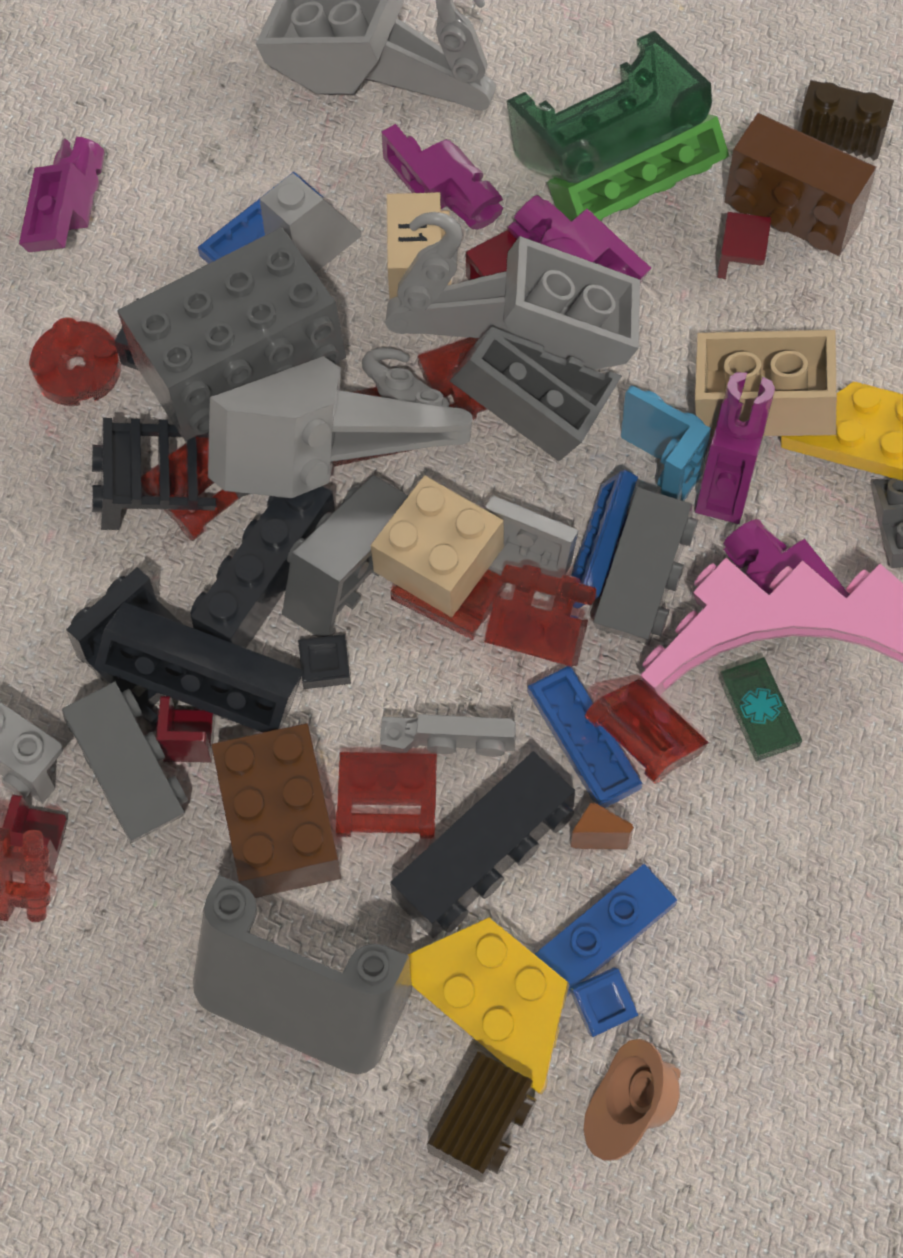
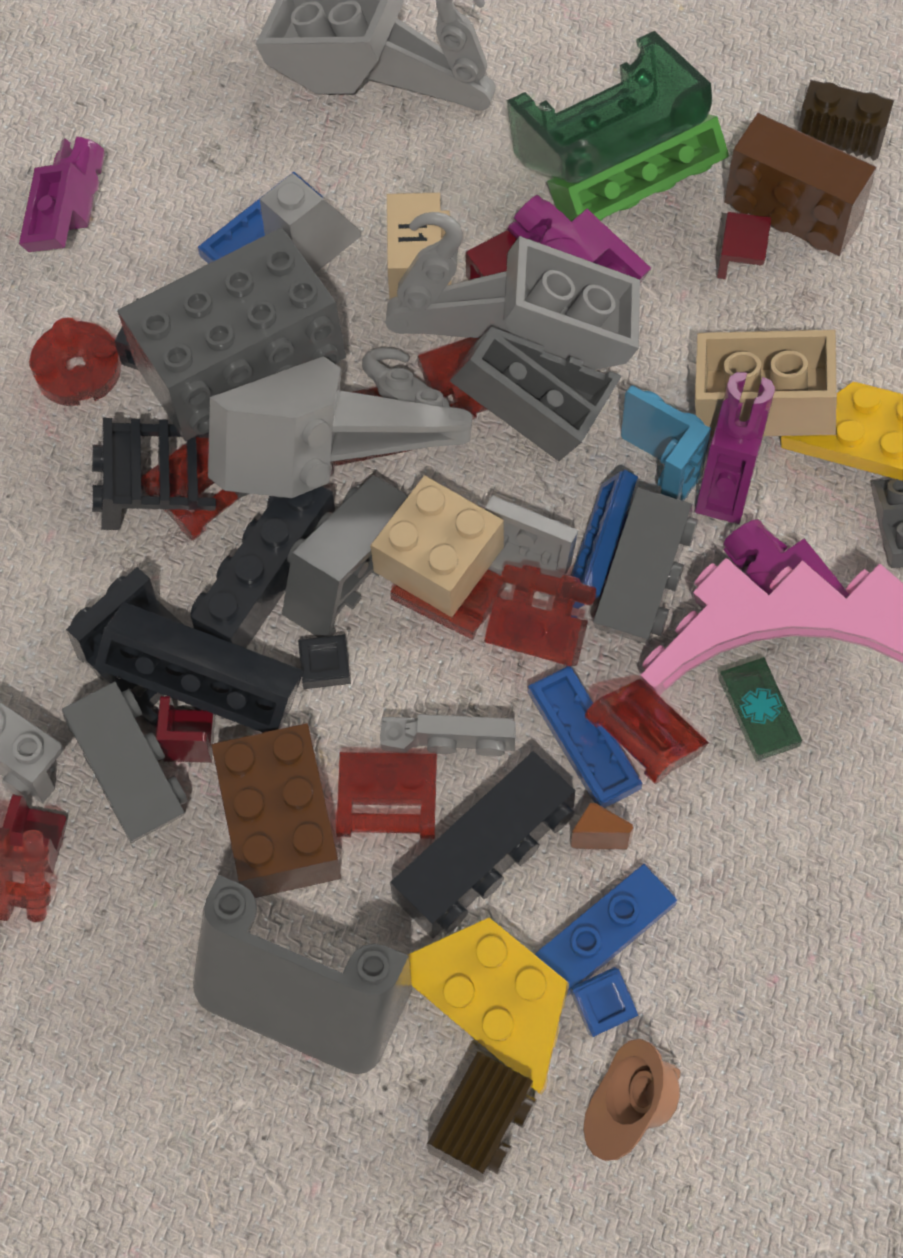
(446, 171): magenta plate -> none

